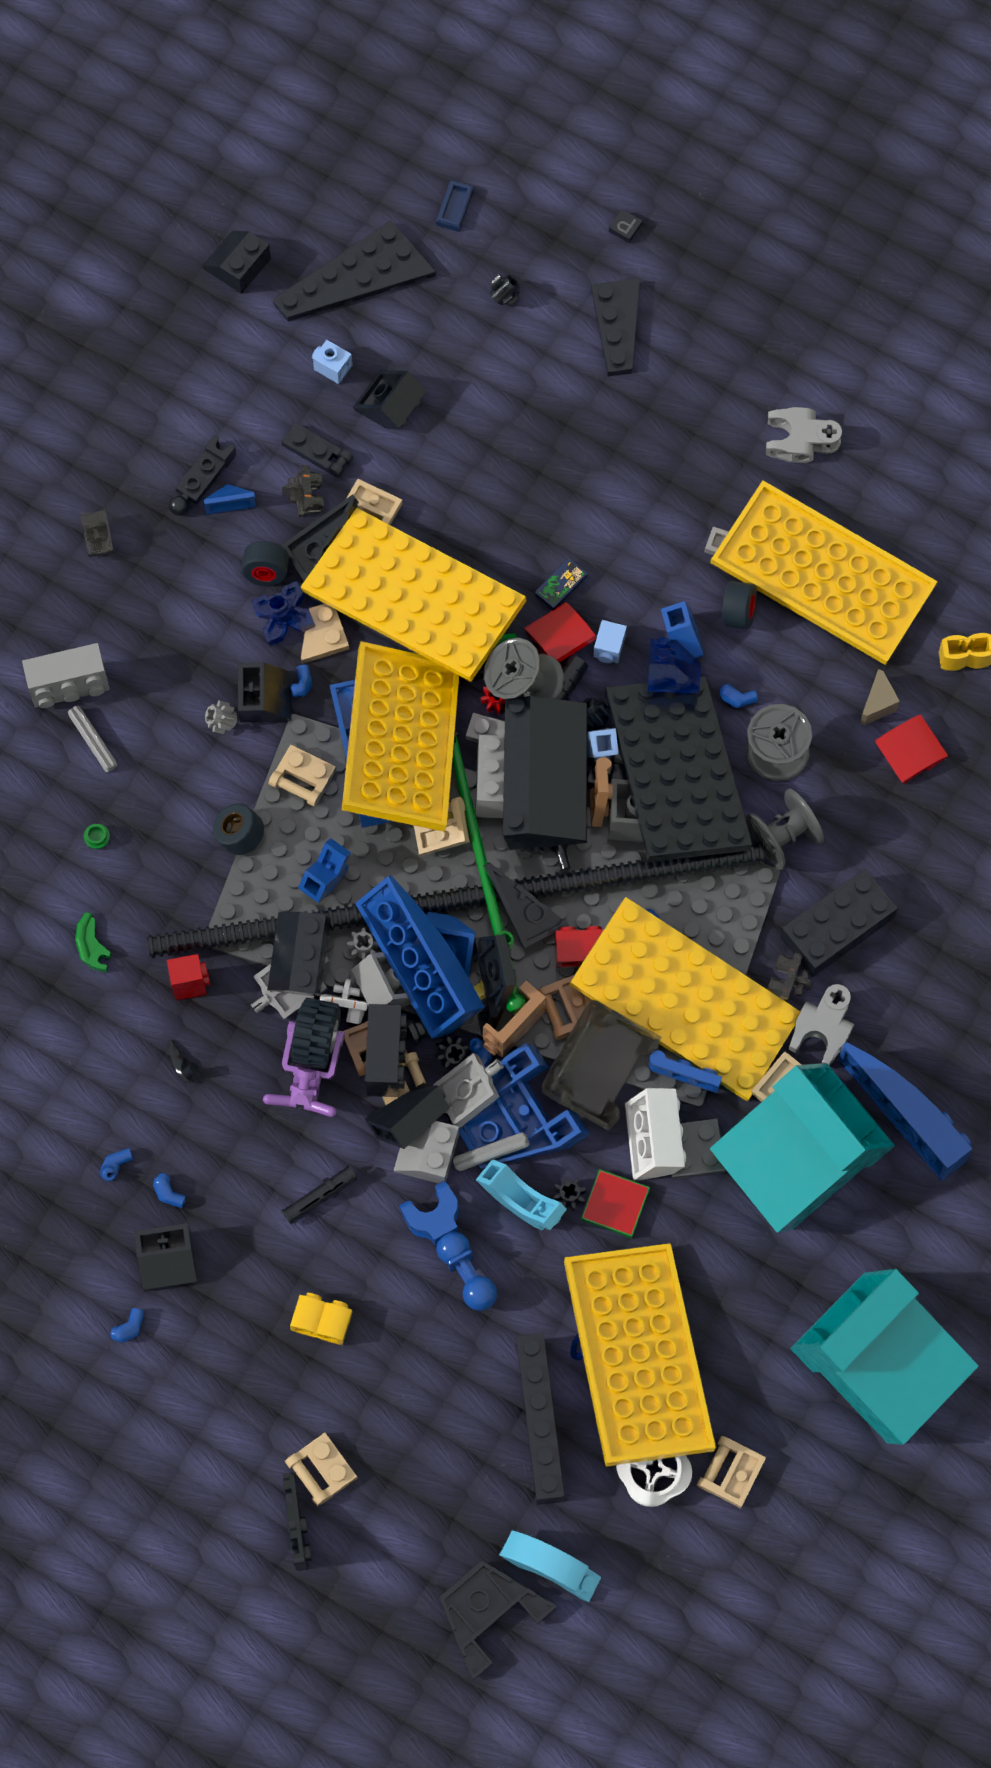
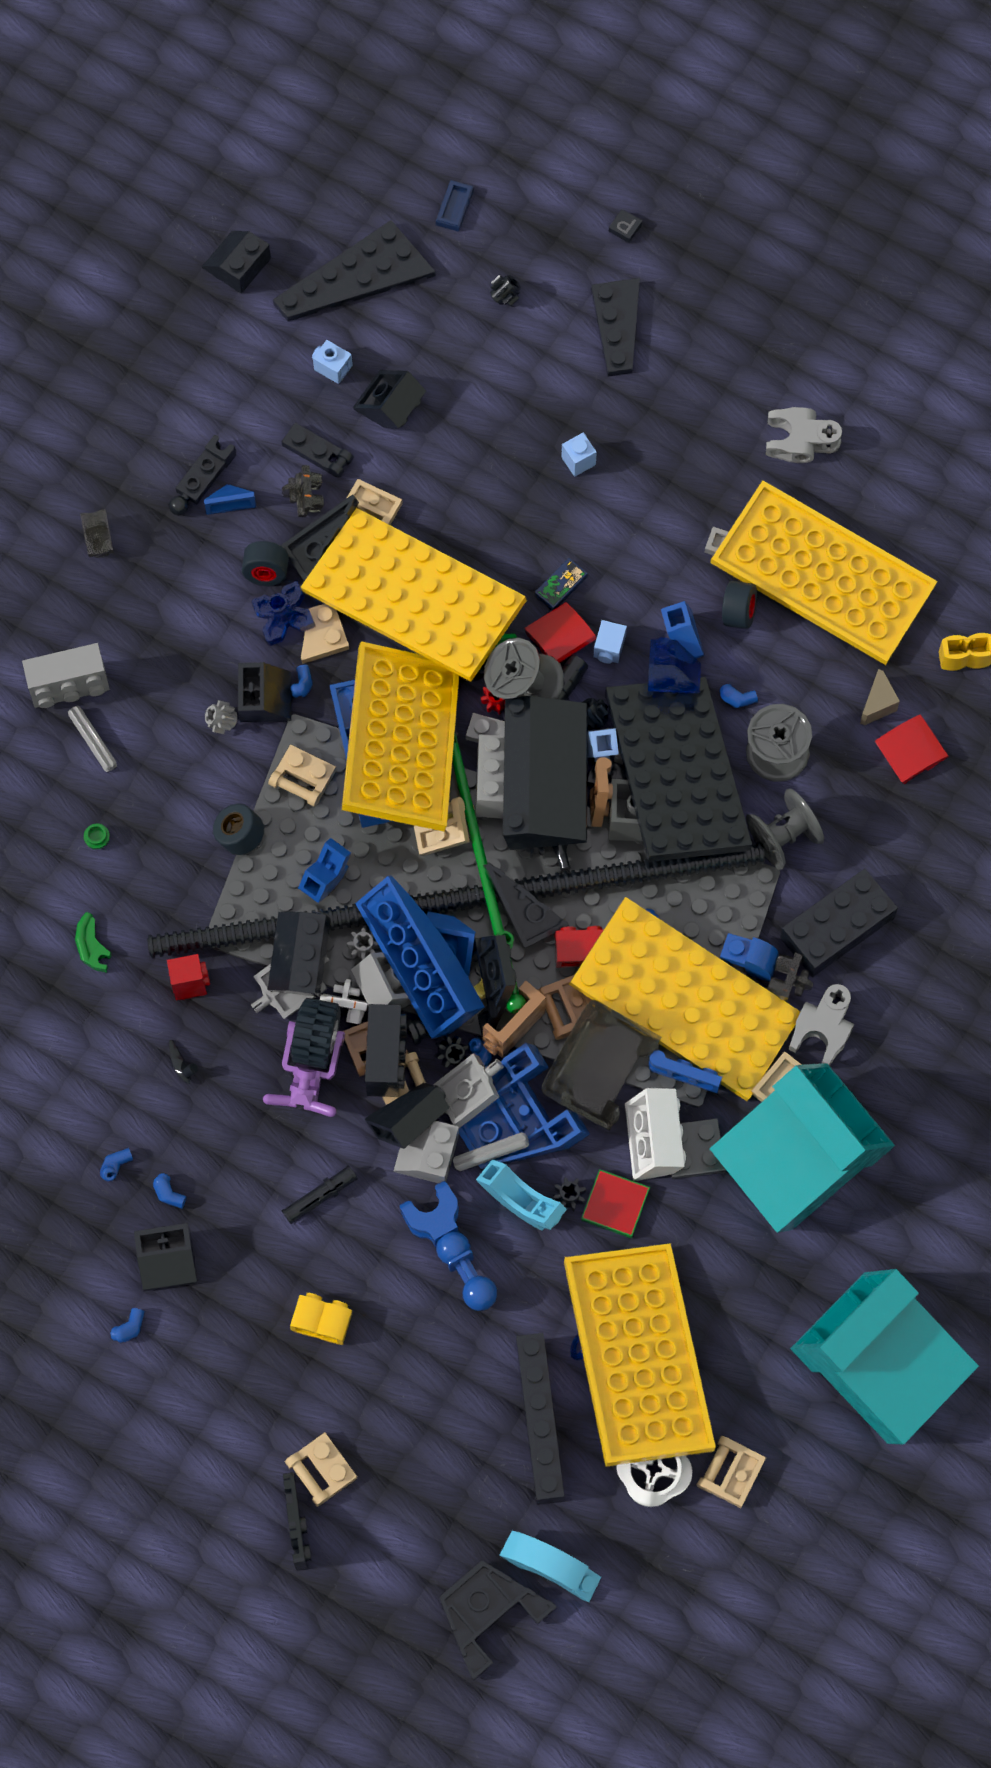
(578, 454): none -> light blue brick
(755, 955): none -> blue brick
(910, 1112): blue slope -> none

